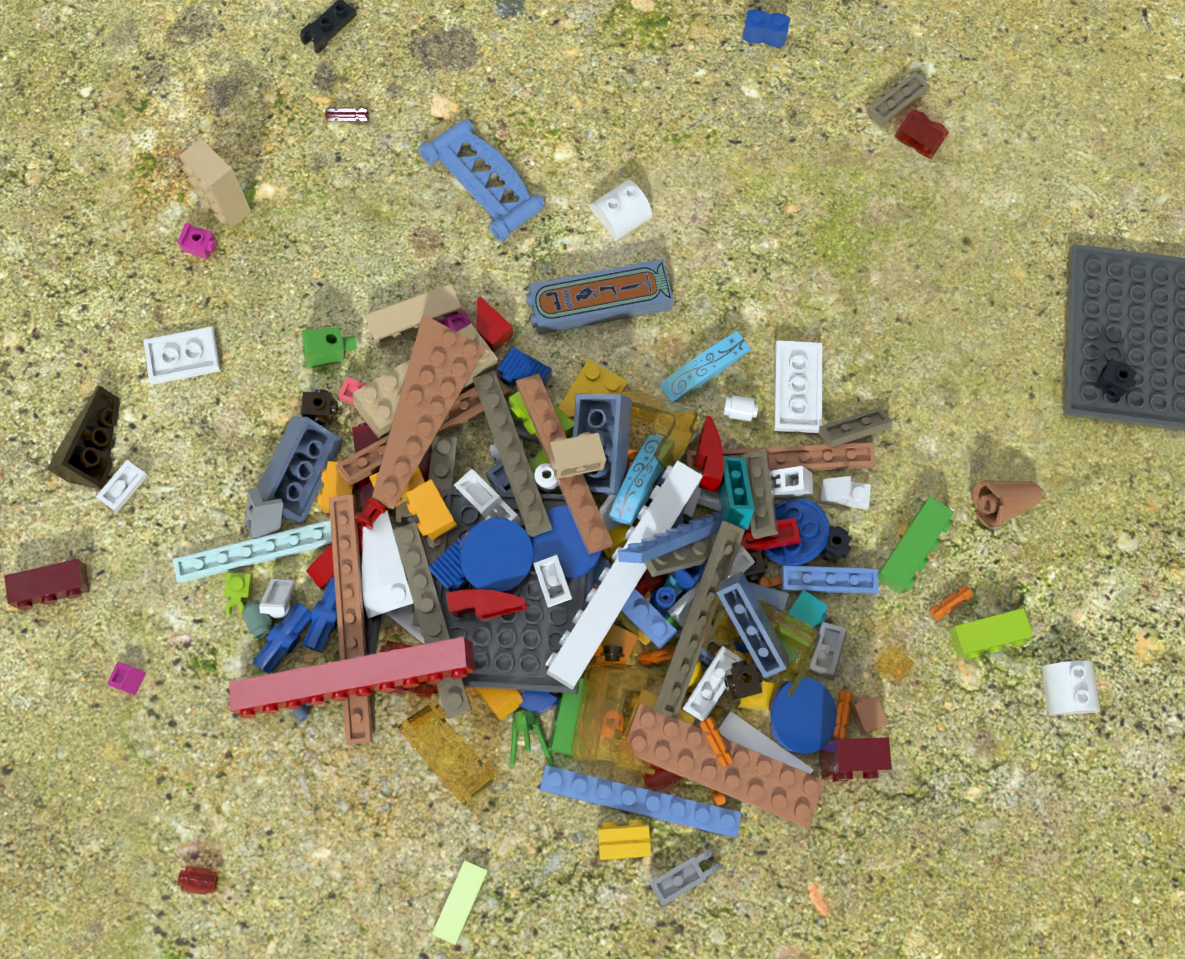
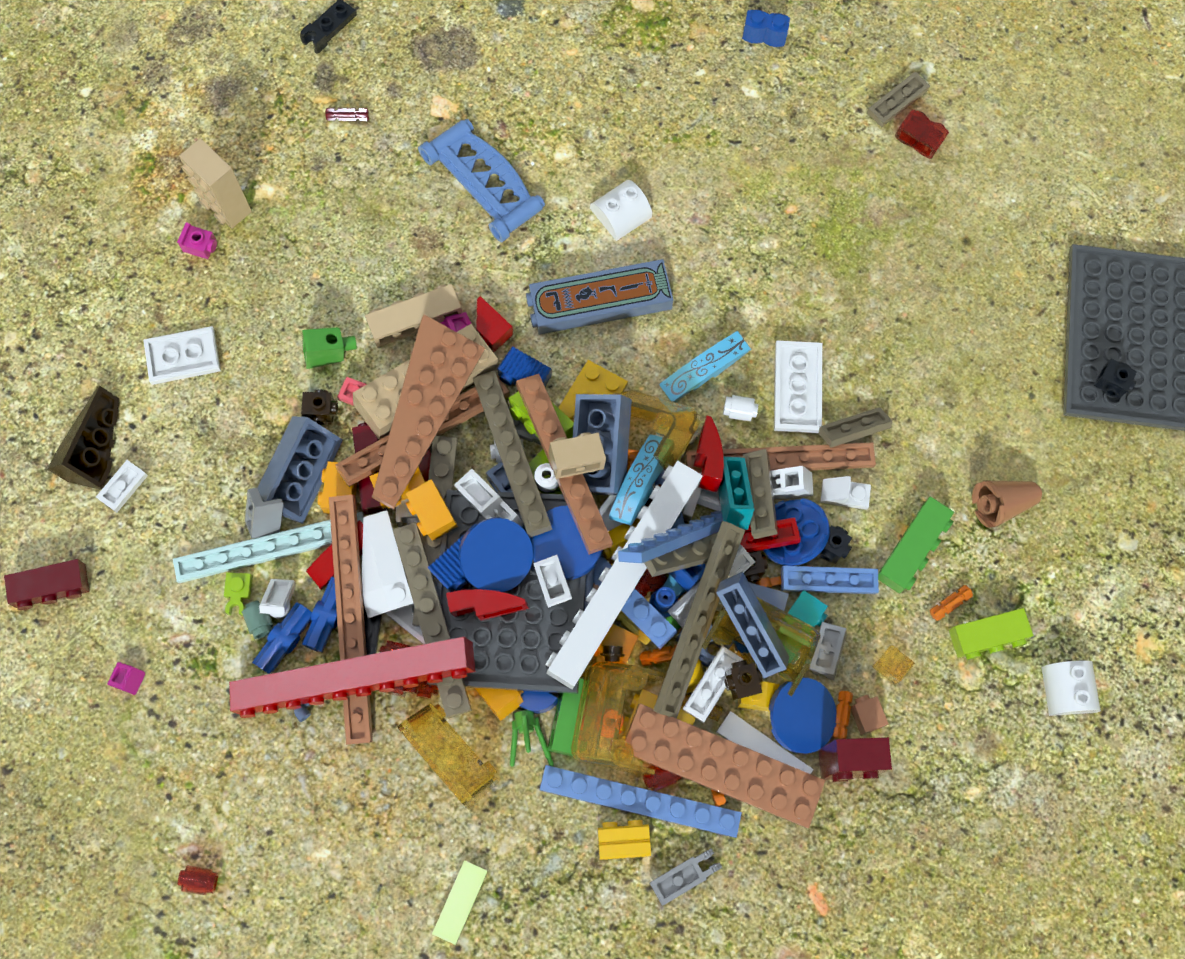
(370, 513): red bush -> none
(716, 742): orange axle -> none

